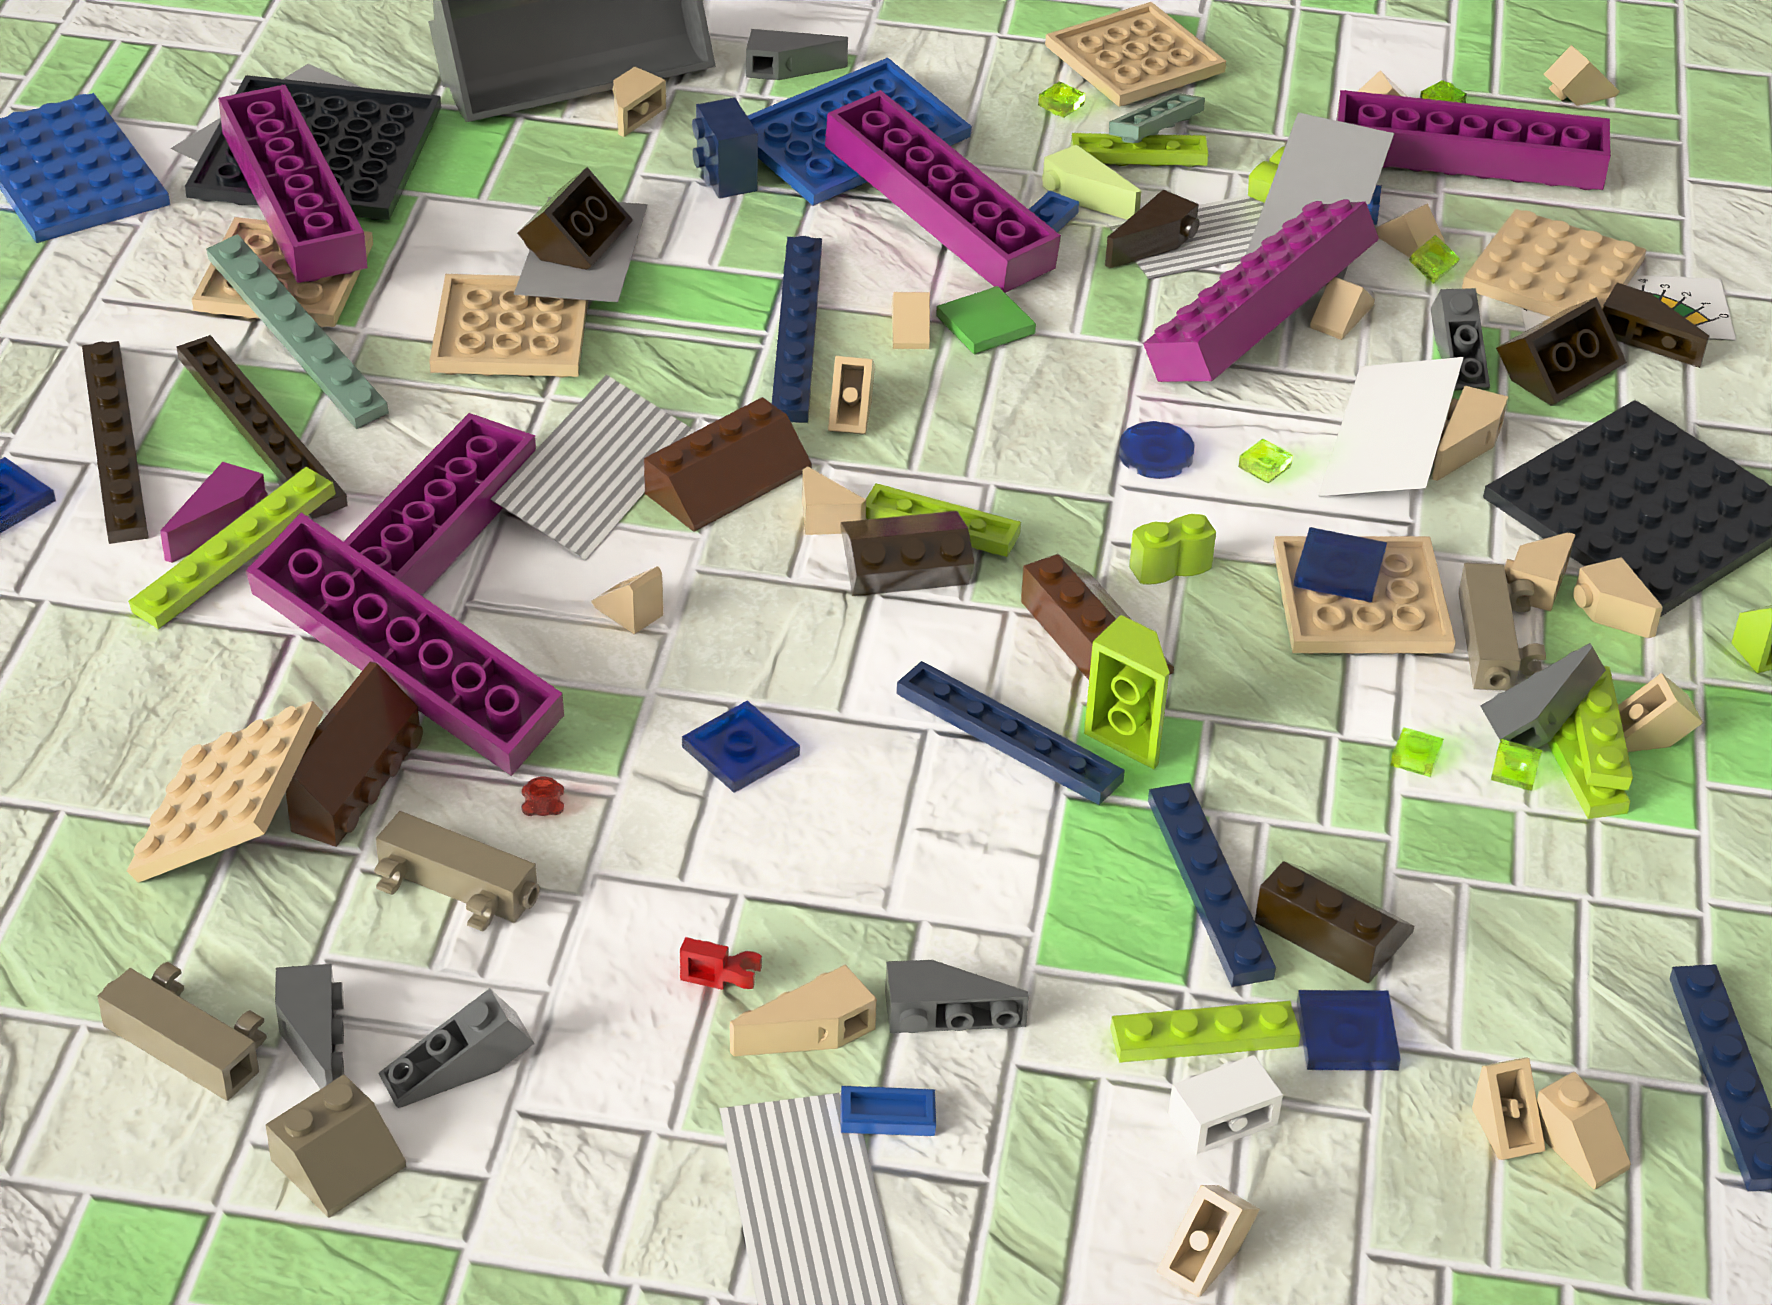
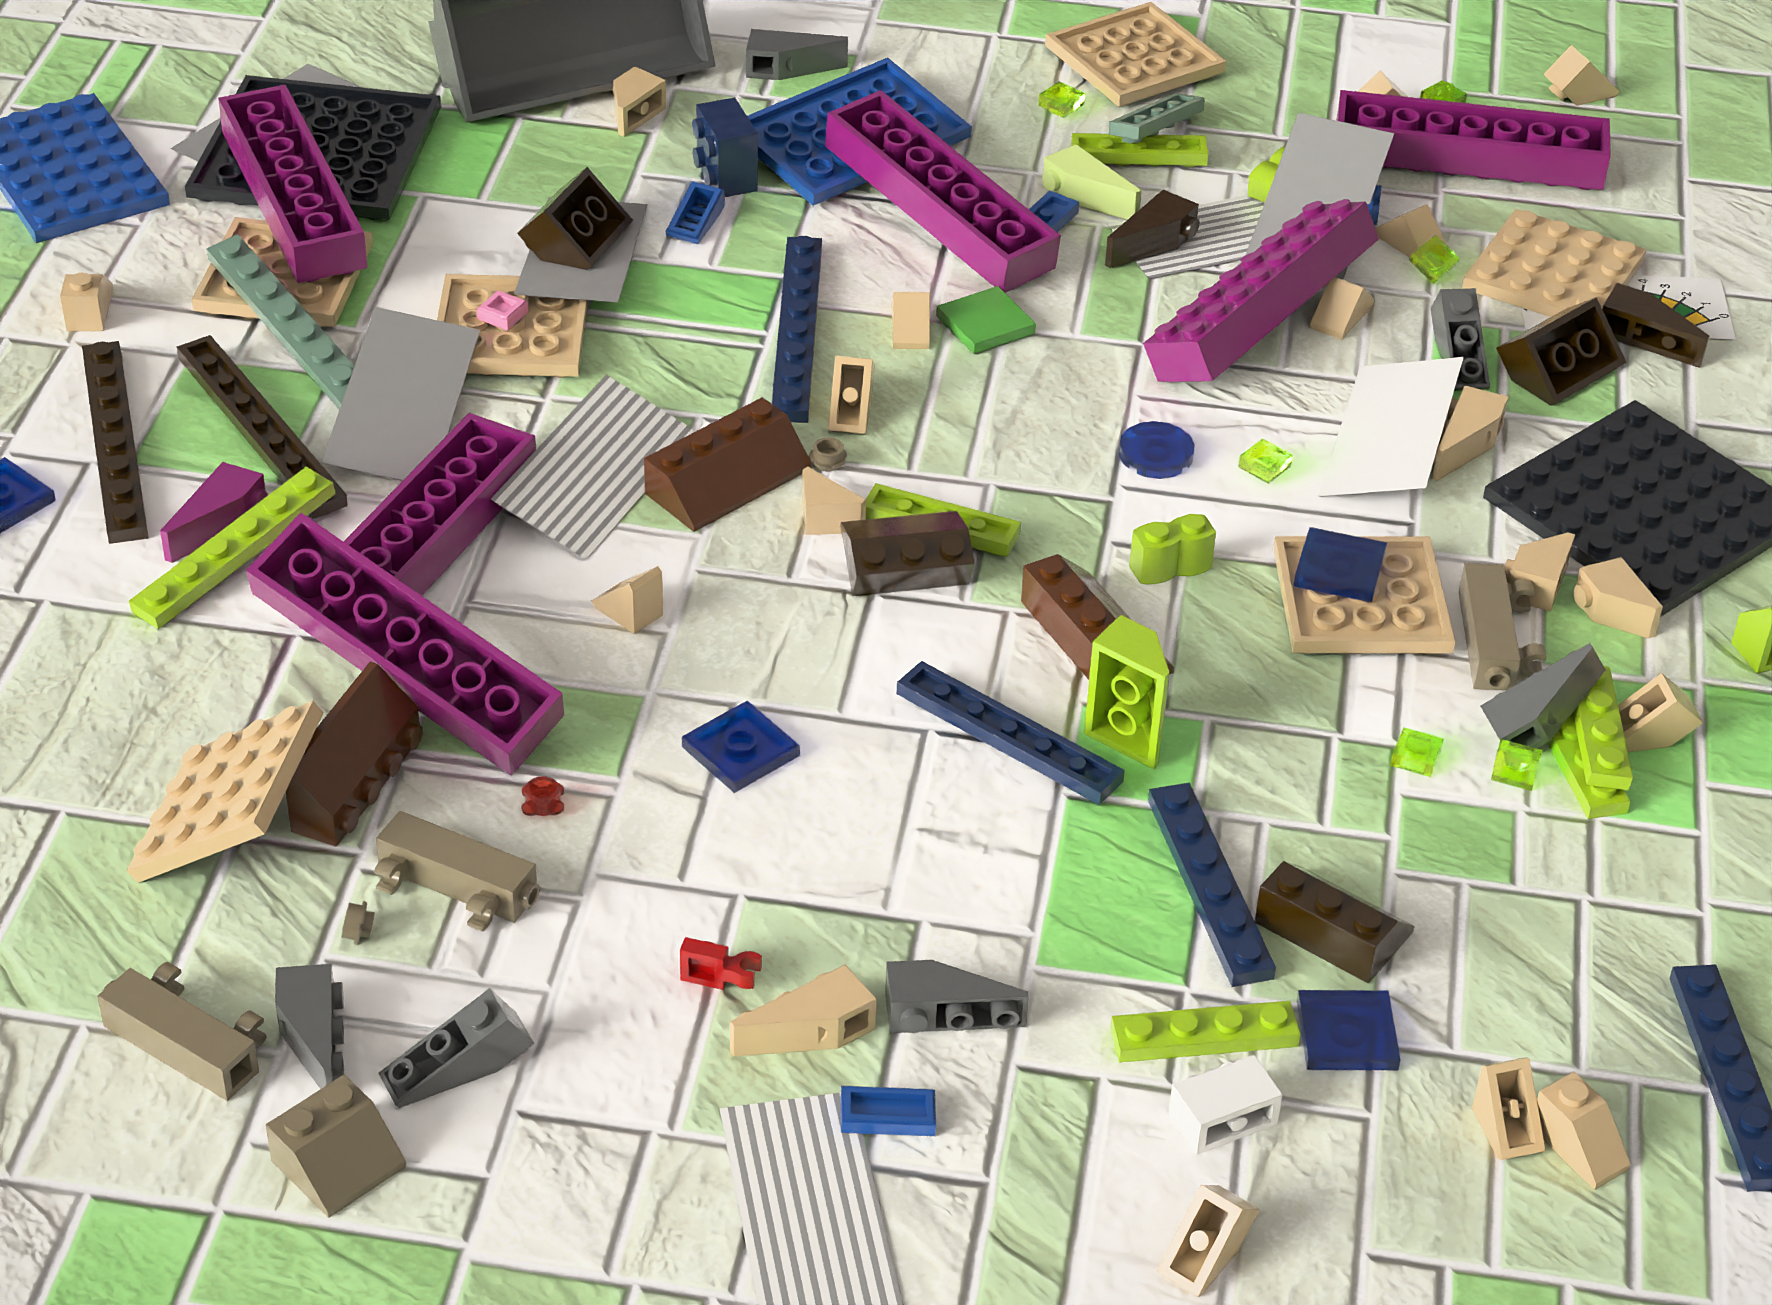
(85, 301): none -> tan slope
(357, 922): none -> dark tan plate
(400, 393): none -> light grey sticker
(502, 310): none -> bright pink tile
(701, 195): none -> blue slope
(828, 454): none -> dark tan plate

